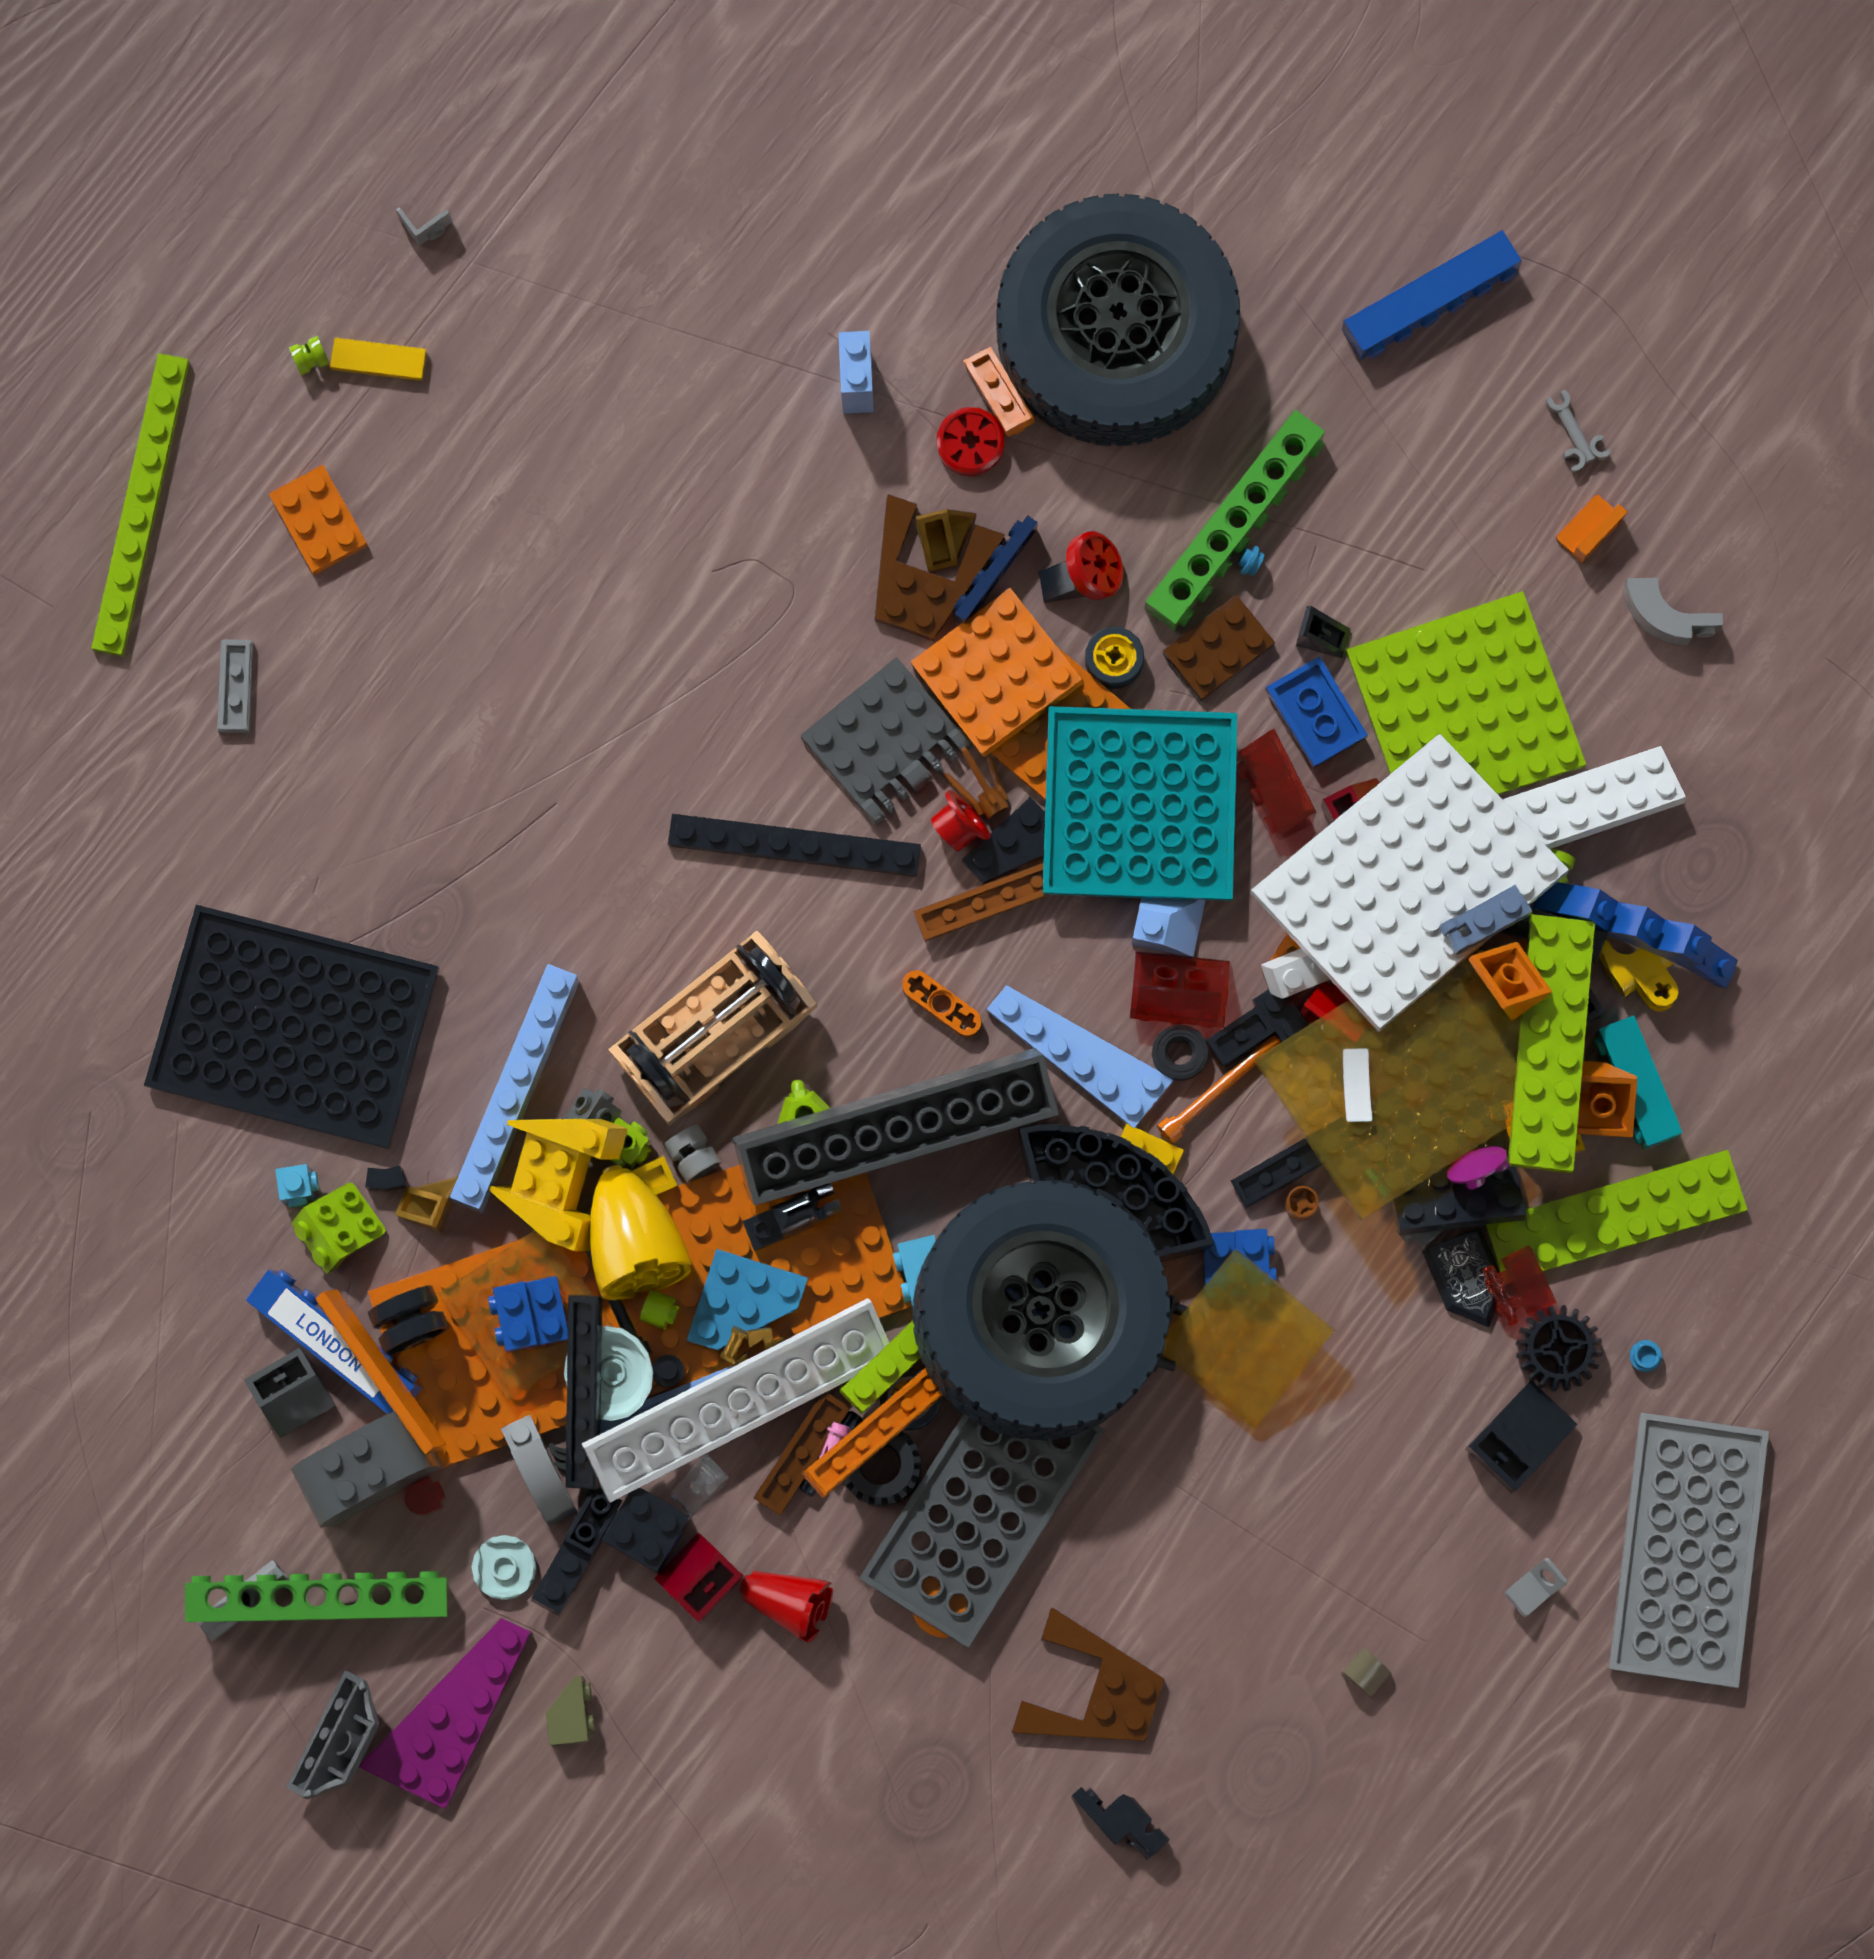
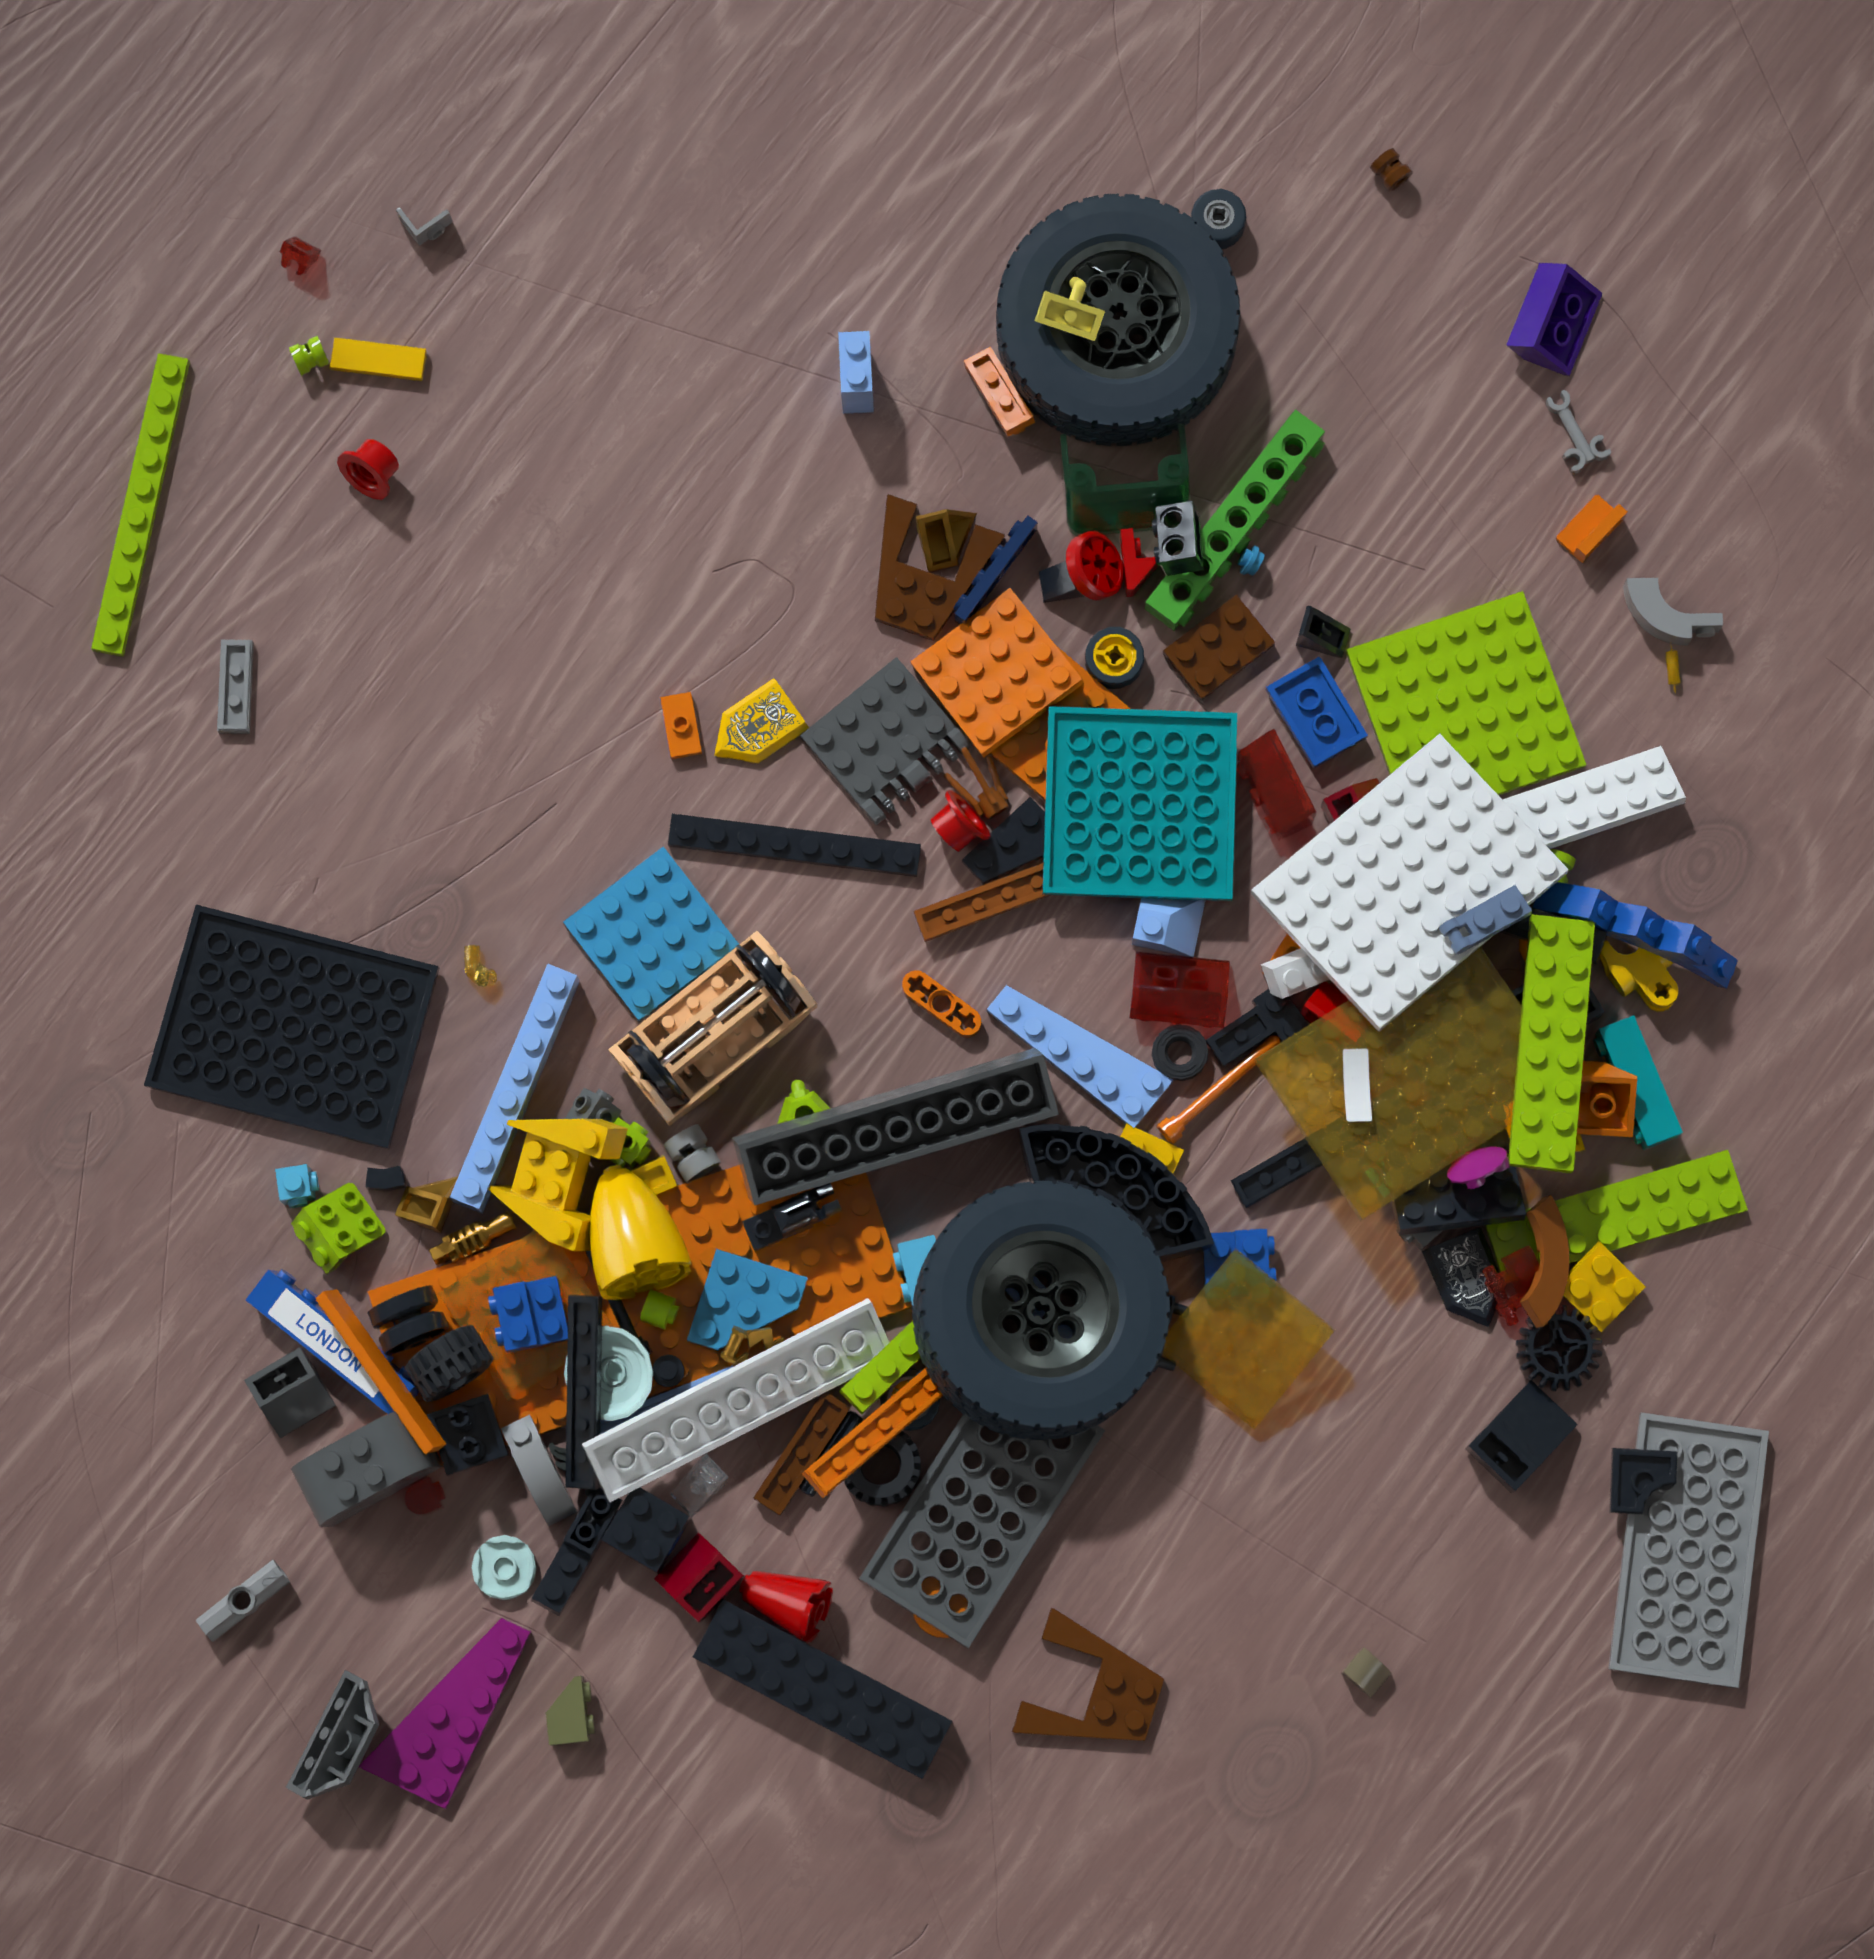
(300, 251): none -> clear red tile
(318, 519): orange plate -> none
(369, 468): none -> red piece
(431, 1604): bright green brick -> none
(449, 1363): none -> black tyre
(470, 1434): none -> black plate
(471, 1239): none -> pearl gold hinge
(475, 970): none -> clear yellow arm
(651, 934): none -> dark azure plate
(681, 725): none -> orange plate
(759, 725): none -> yellow tile
(822, 1689): none -> black brick
(836, 1433): bright pink pin -> none
(957, 455): red wheel -> none
(1070, 313): none -> light yellow plate
(1122, 505): none -> clear green windscreen
(1122, 1819): black plate -> none
(1135, 569): none -> red slope
(1183, 537): none -> black brick
(1223, 228): none -> black wheel
(1303, 1198): dark orange wheel -> none
(1391, 169): none -> reddish brown wheel
(1432, 295): blue brick -> none
(1511, 978): orange slope -> none
(1534, 1588): light grey bracket -> none
(1552, 1277): none -> dark orange tile
(1554, 318): none -> dark purple slope
(1601, 1286): none -> yellow plate
(1637, 1475): none -> black tile
(1645, 1356): dark azure plate -> none
(1673, 667): none -> yellow piece

